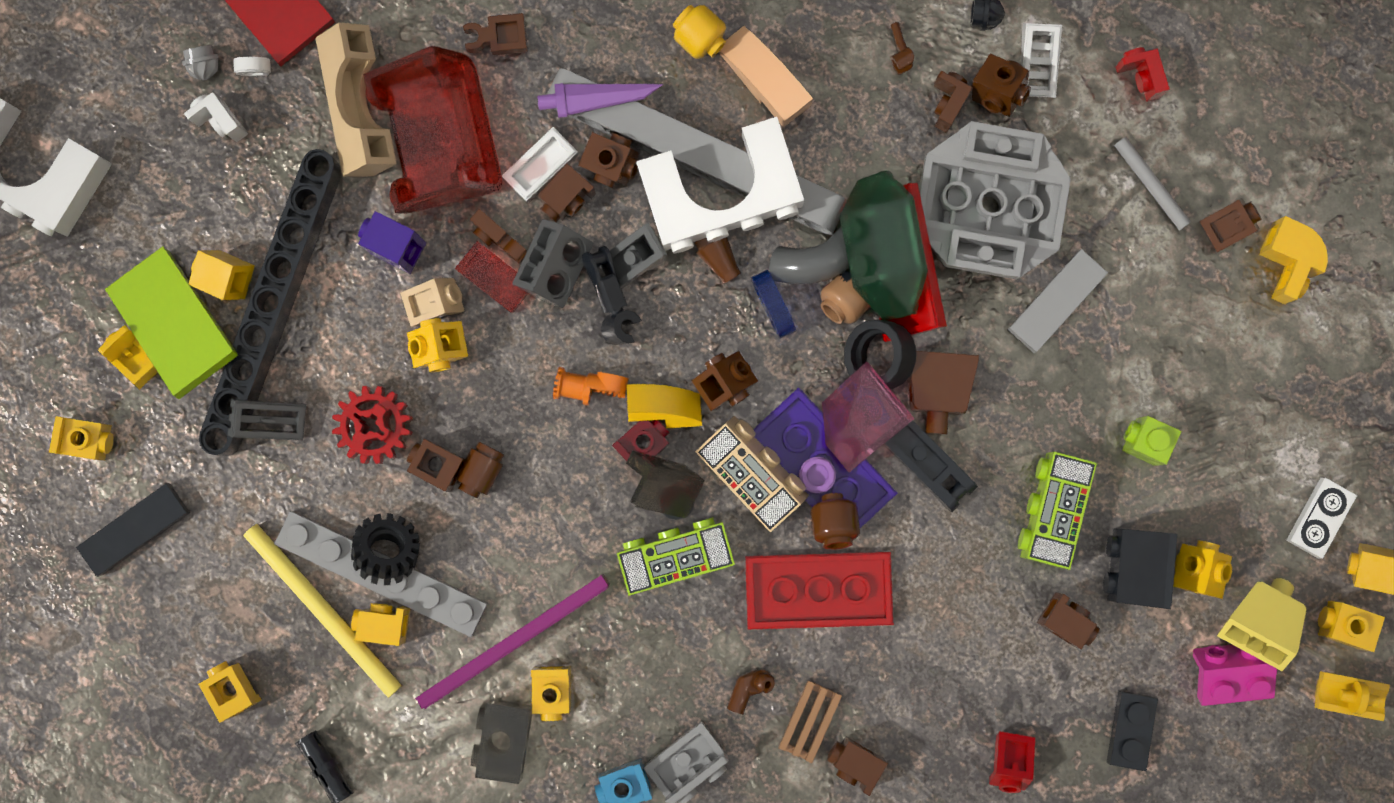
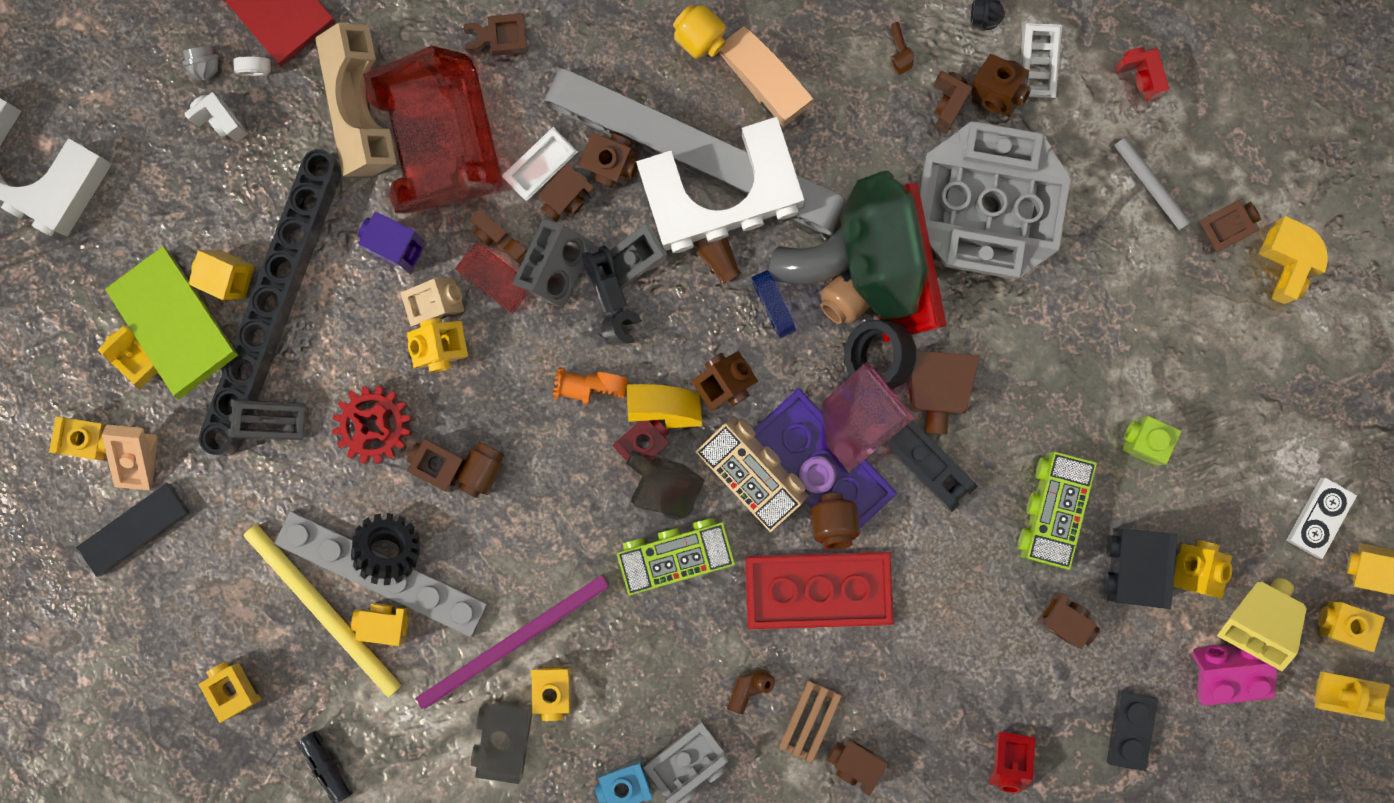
(130, 456): none -> light nougat slope
(580, 98): medium lavender bar -> none
(1057, 301): light grey tile -> none

